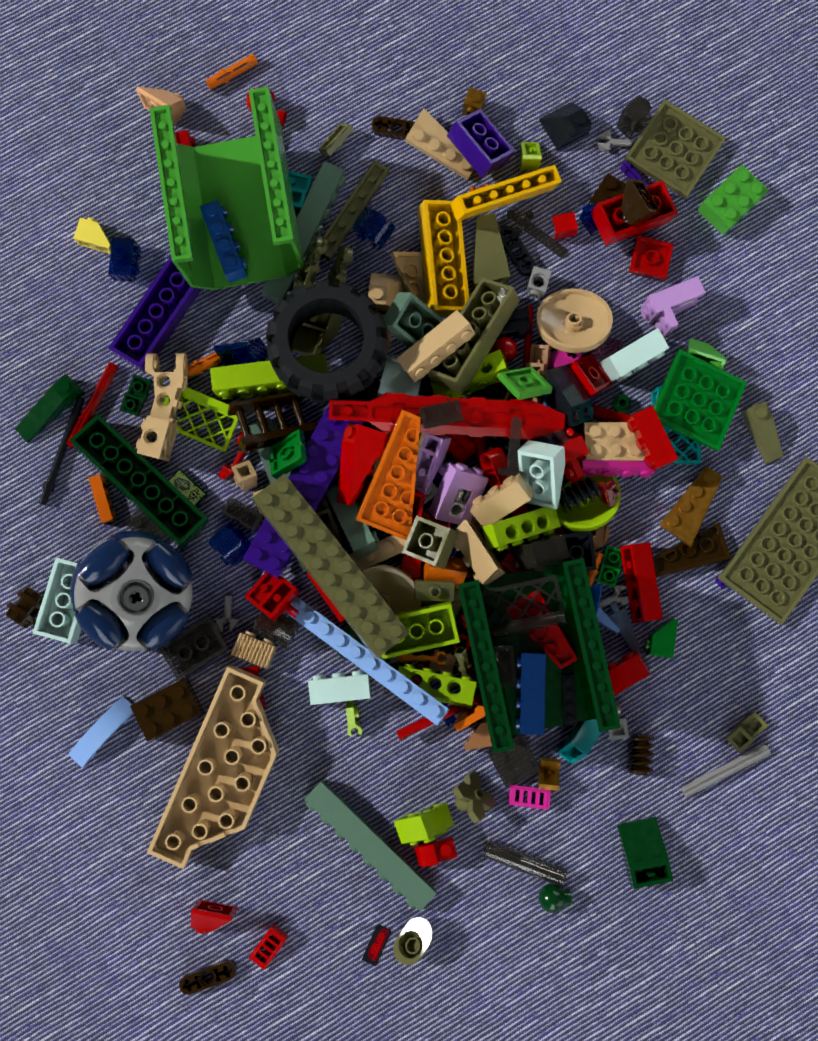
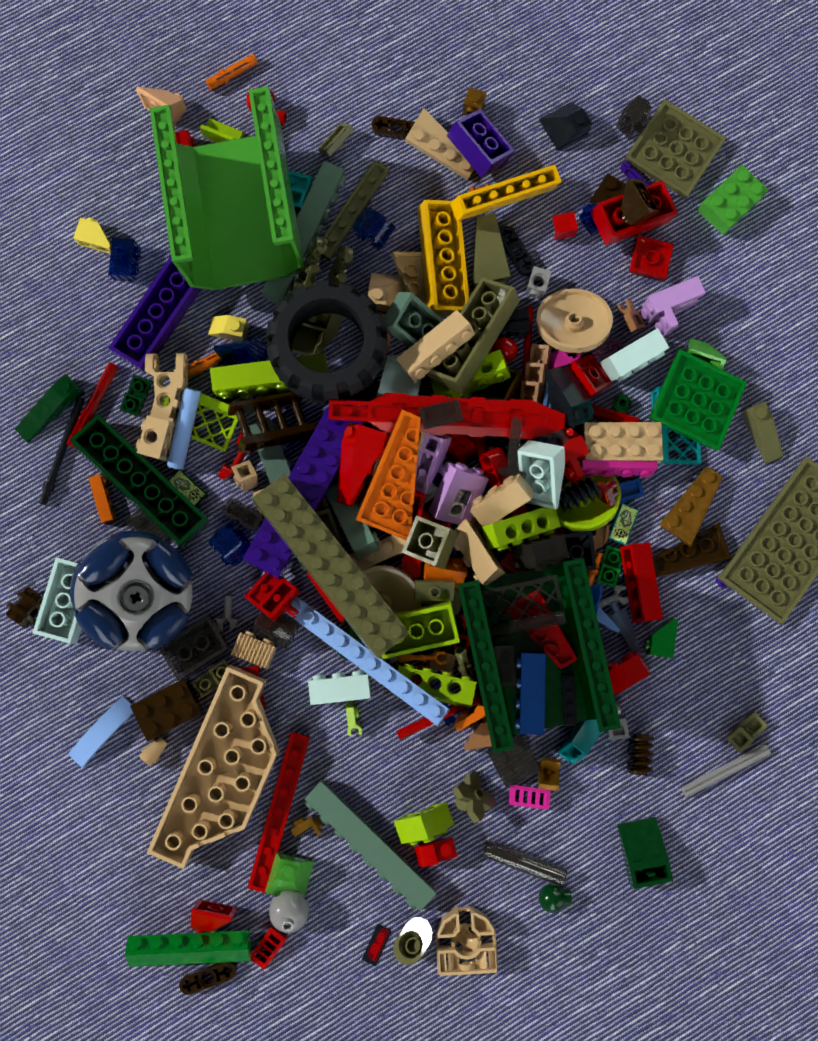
(153, 751): none -> tan cone
(183, 428): none -> light blue piece
(188, 948): none -> green brick
(210, 680): none -> olive slope
(219, 132): none -> lime panel
(223, 241): blue brick -> none
(229, 327): none -> light yellow slope
(279, 810): none -> red plate
(287, 454): green plate -> none
(289, 874): none -> bright green slope
(289, 911): none -> light grey cylinder
(303, 824): none -> pearl gold bracket
(471, 944): none -> tan connector
(525, 383): bright green plate -> none
(530, 156): lime slope -> none
(535, 232): clear smoke sword -> none
(605, 147): light grey bar -> none
(623, 524): none -> tile
(631, 490): none -> blue tile
(633, 318): none -> medium nougat plate
(651, 439): red brick -> none

